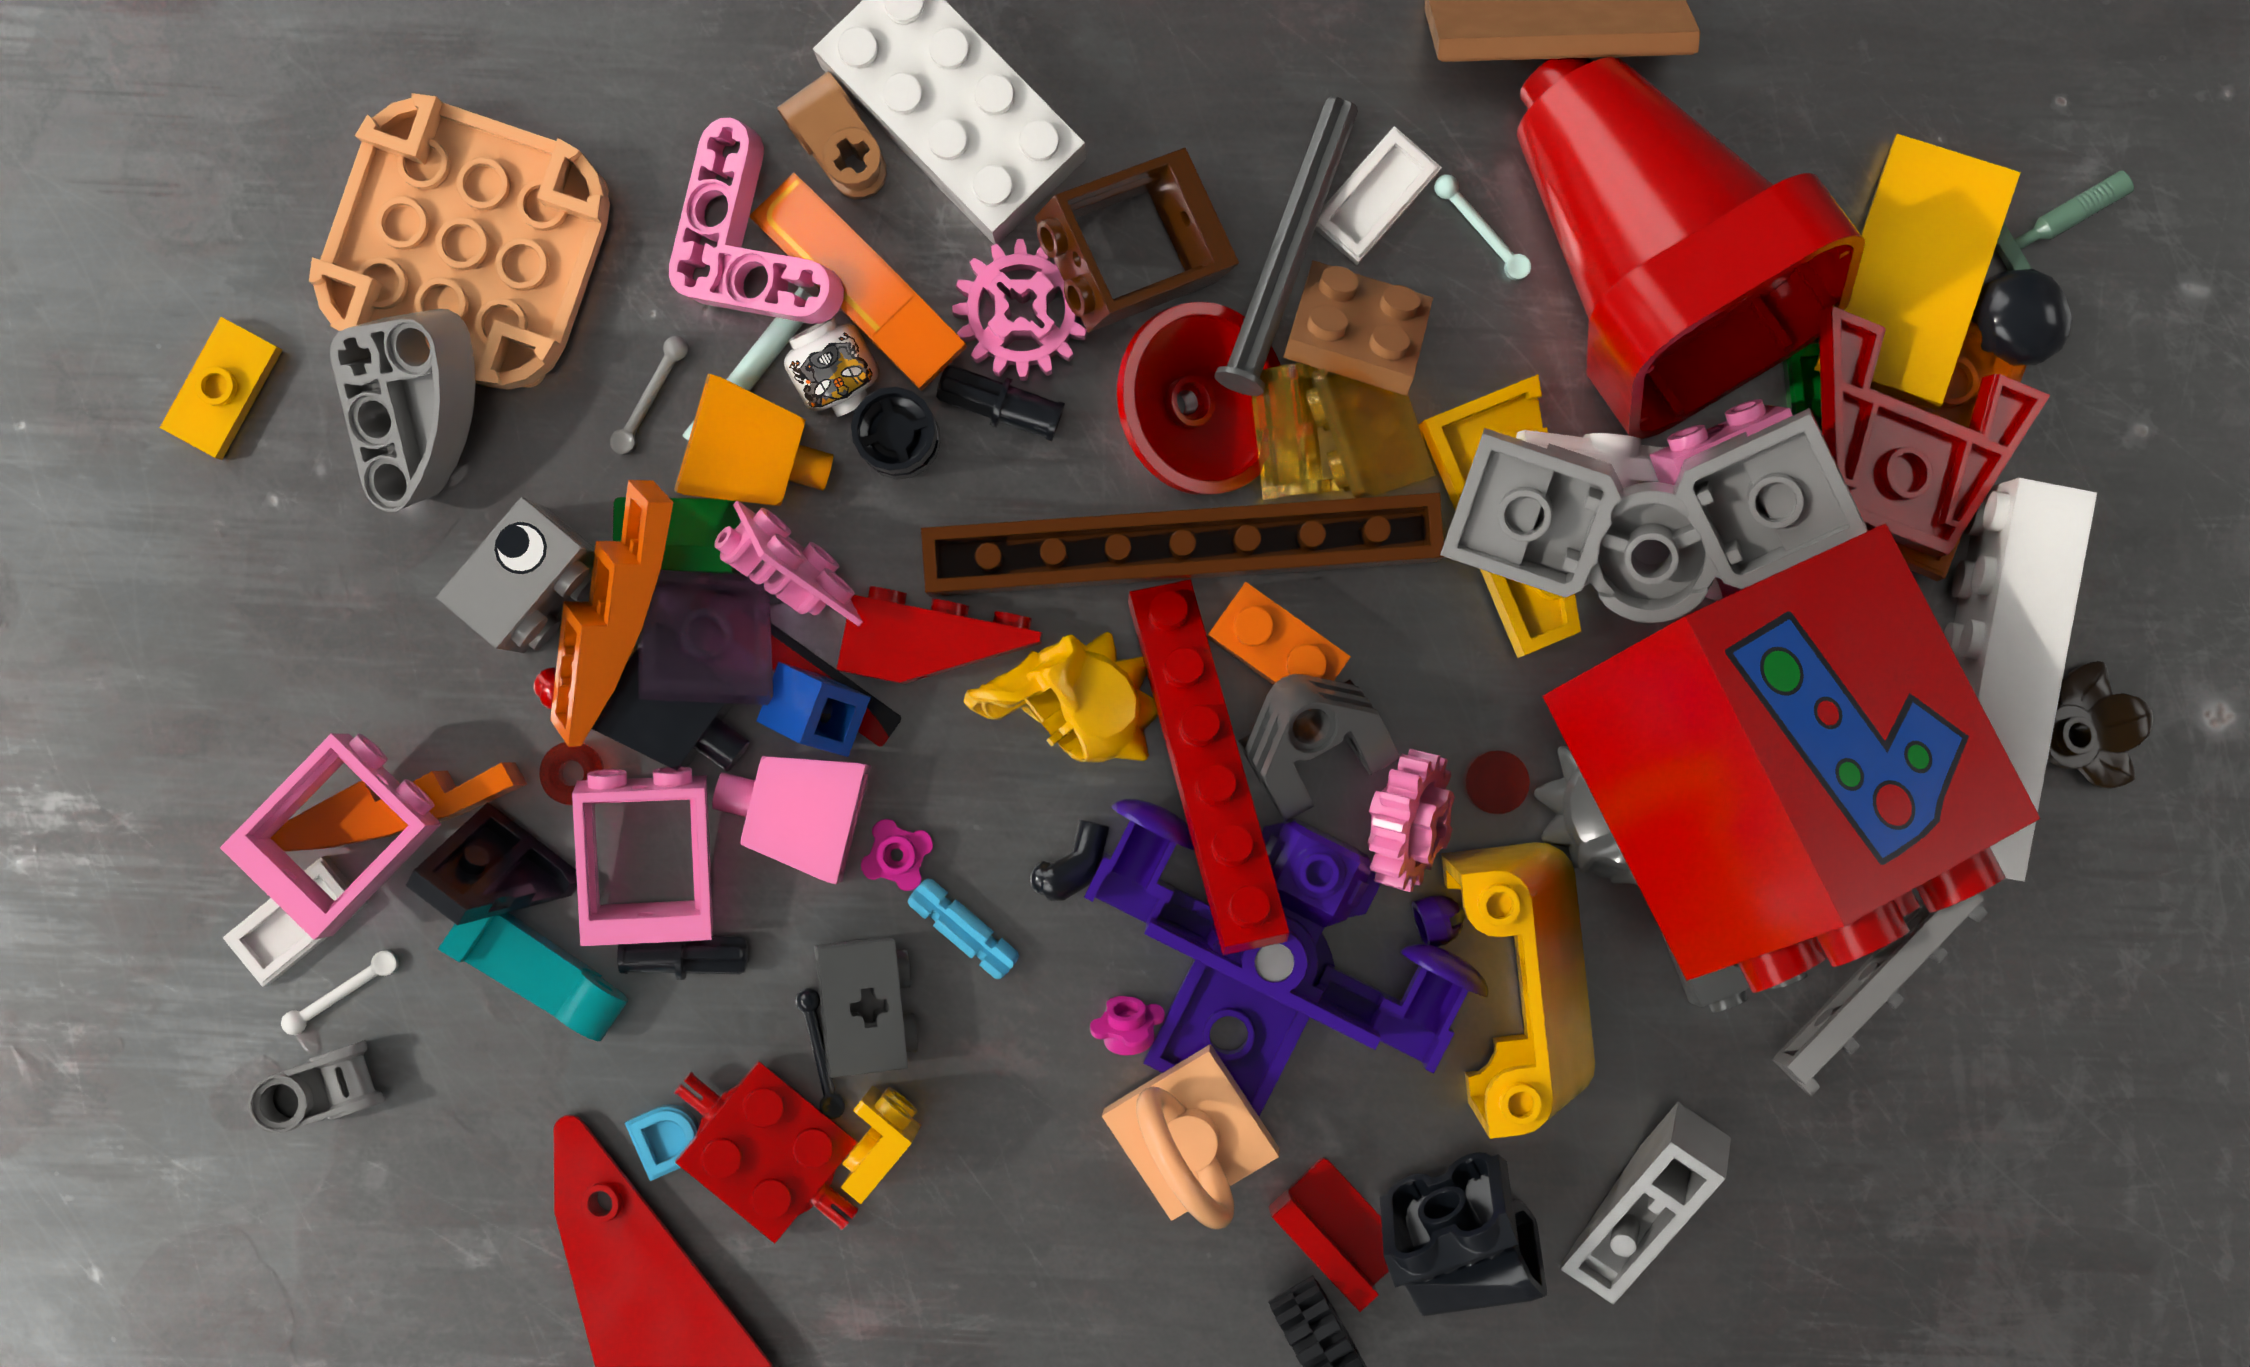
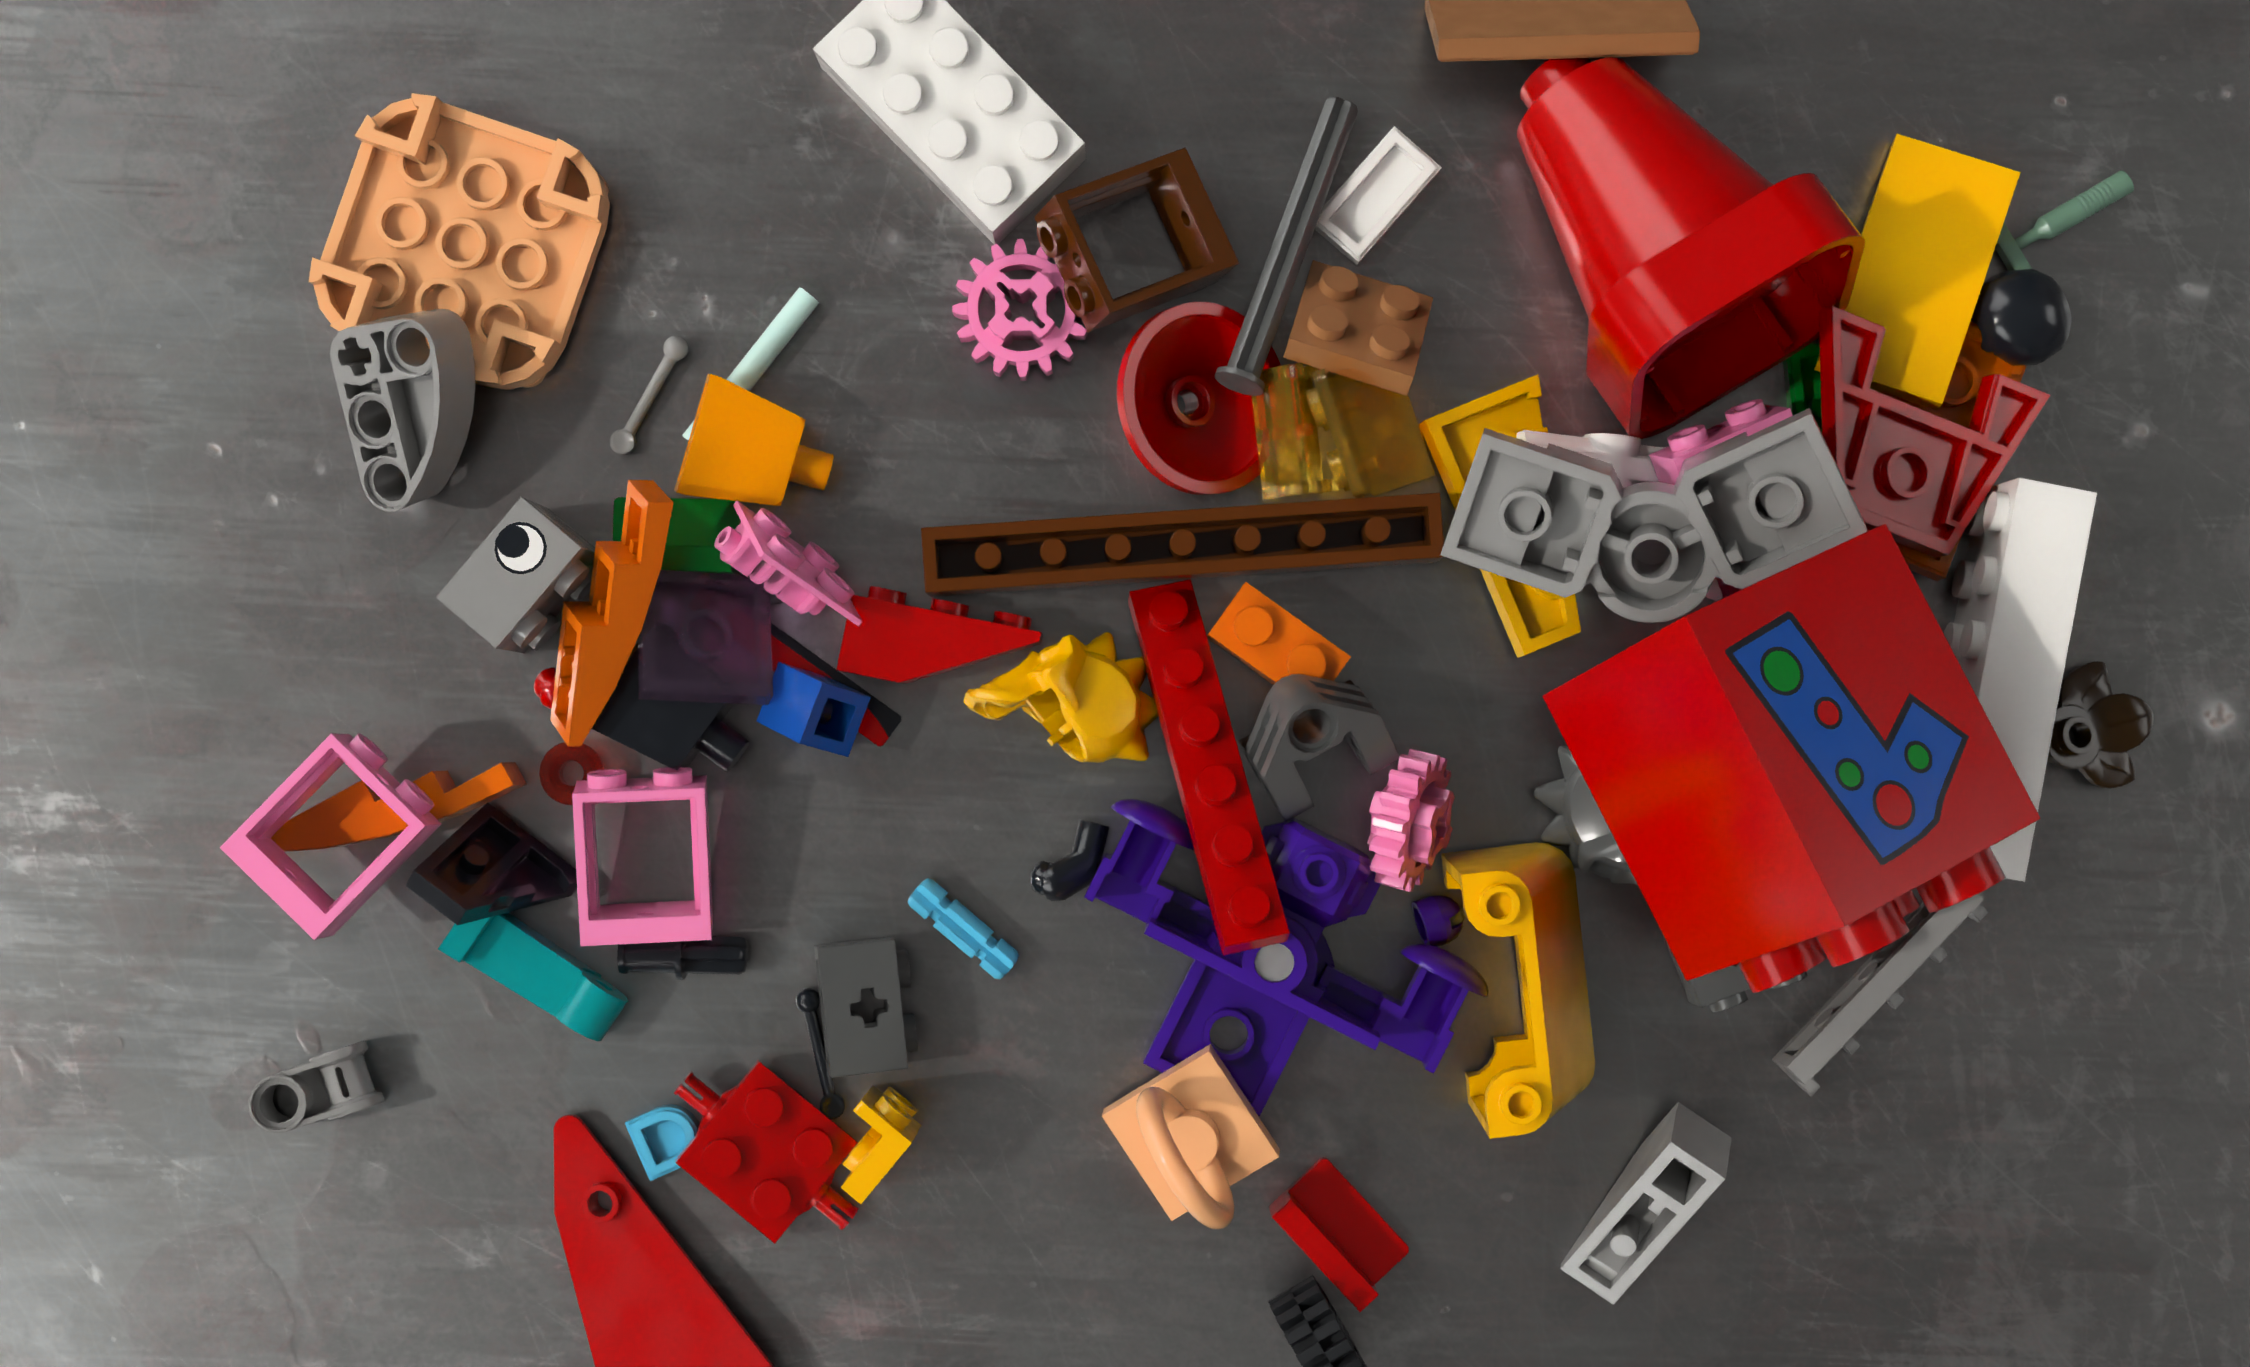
(221, 388): yellow plate -> none
(271, 940): white tile -> none
(382, 964): white hinge -> none
(729, 261): bright pink beam -> none
(798, 811): bright pink torso -> none
(831, 367): head -> none
(833, 131): medium nougat piece -> none
(873, 292): orange slope -> none
(888, 838): dark pink plate -> none
(896, 433): black wheel -> none
(999, 401): black axle -> none
(1127, 1025): dark pink plate -> none
(1462, 1238): black piece -> none
(1496, 782): clear red tile -> none
(1516, 265): light aqua hinge -> none

